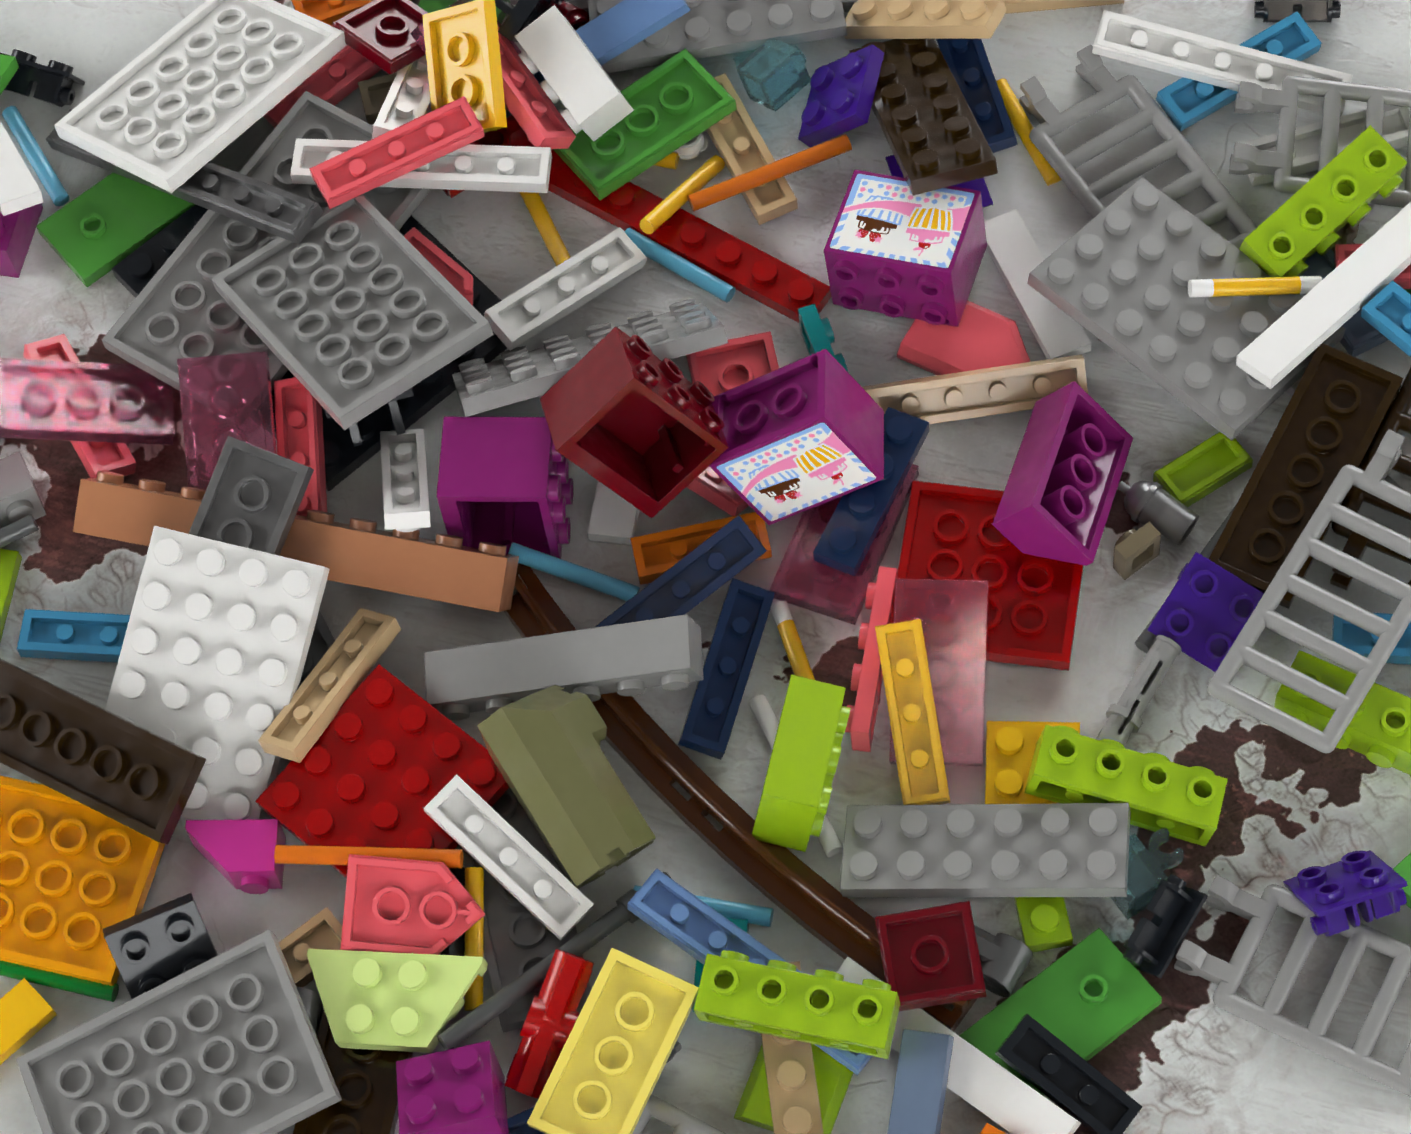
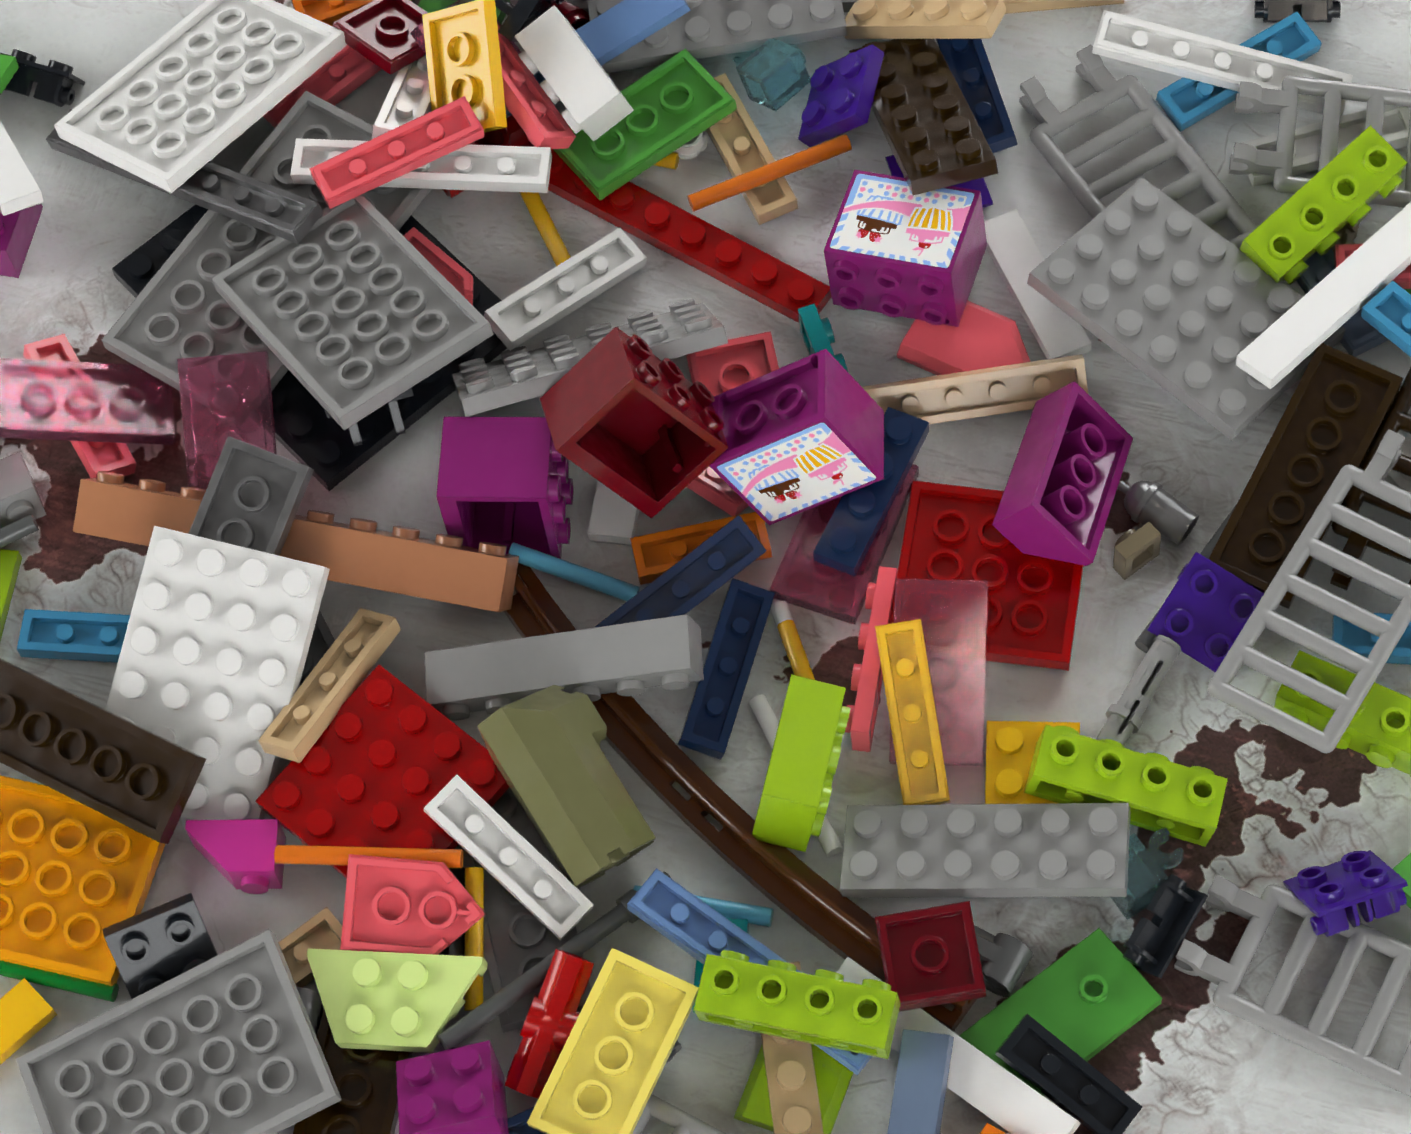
(35, 156): medium azure bar -> none
(108, 224): bright green plate -> none
(301, 438): coral tile -> none
(373, 95): dark tan plate -> none
(404, 480): white plate -> none
(678, 197): yellow bar -> none
(682, 266): medium azure bar -> none
(1023, 128): yellow bar -> none
(1043, 922): lime plate -> none
(1203, 469): lime tile -> none
(1252, 286): yellow bar -> none

